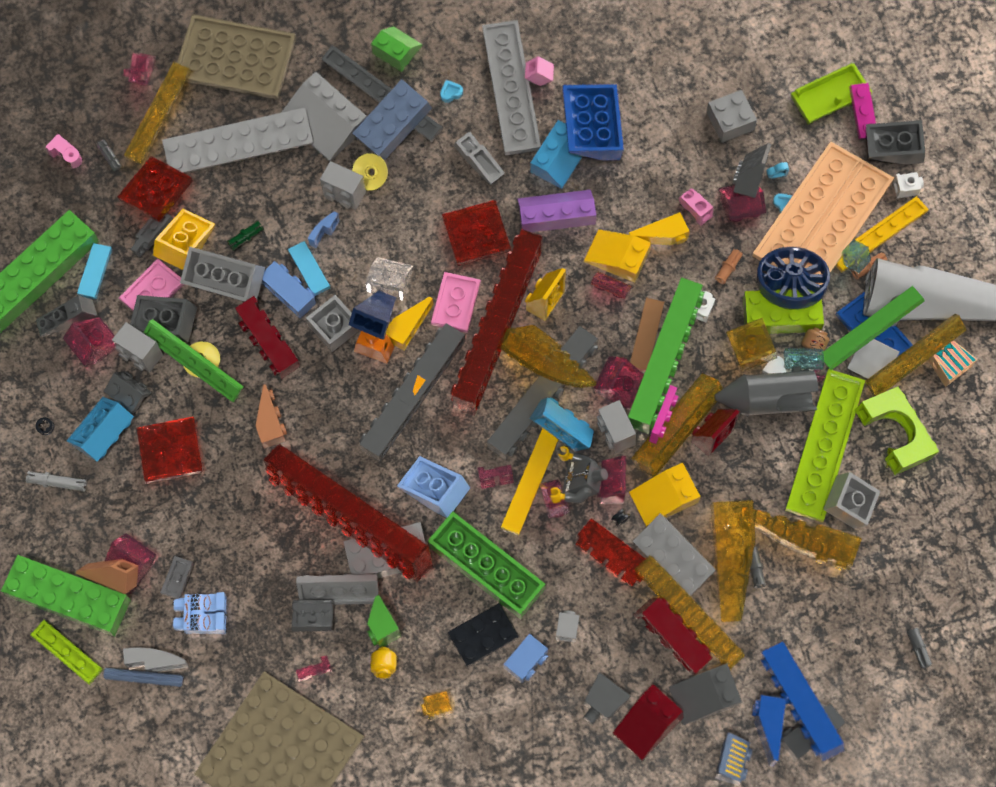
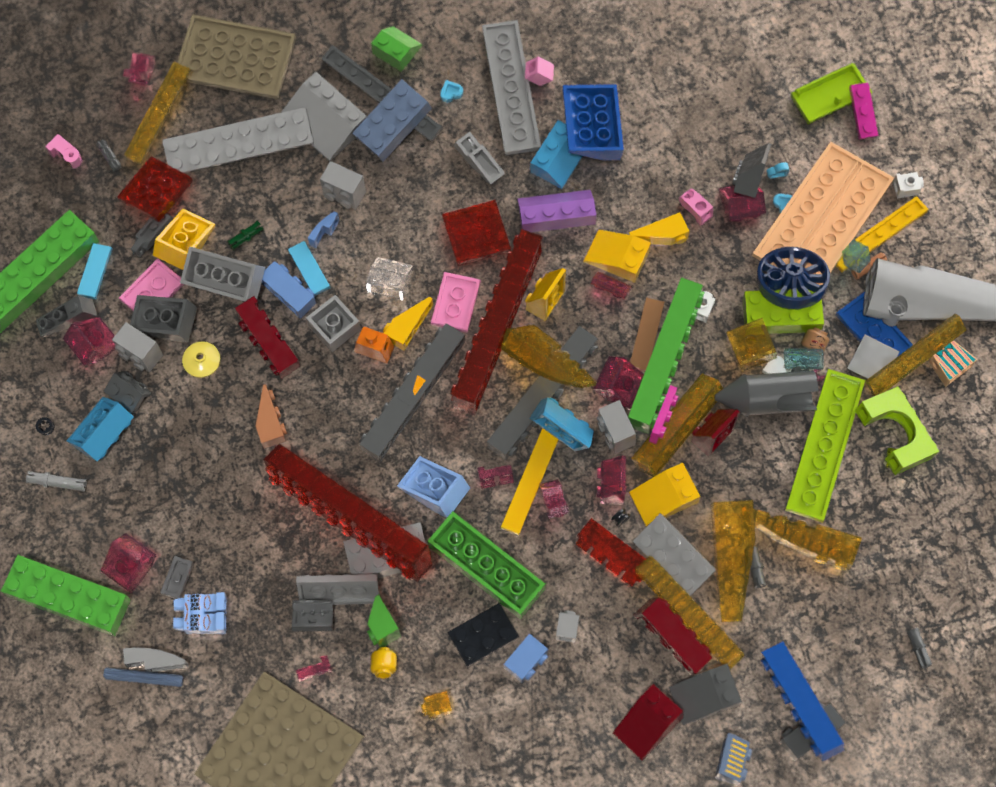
(66, 652): lime tile -> none
(115, 574): nougat slope -> none
(169, 450): clear red plate -> none
(193, 361): bright green tile -> none
(365, 164): light yellow dish -> none
(373, 314): dark blue slope -> none
(581, 478): dark grey torso -> none
(604, 699): dark grey torso -> none
(728, 266): nougat axle -> none
(731, 116): light grey brick -> none
(769, 724): blue slope -> none
(851, 500): light grey brick -> none
(872, 327): bright green tile -> none
(896, 142): dark grey slope -> none

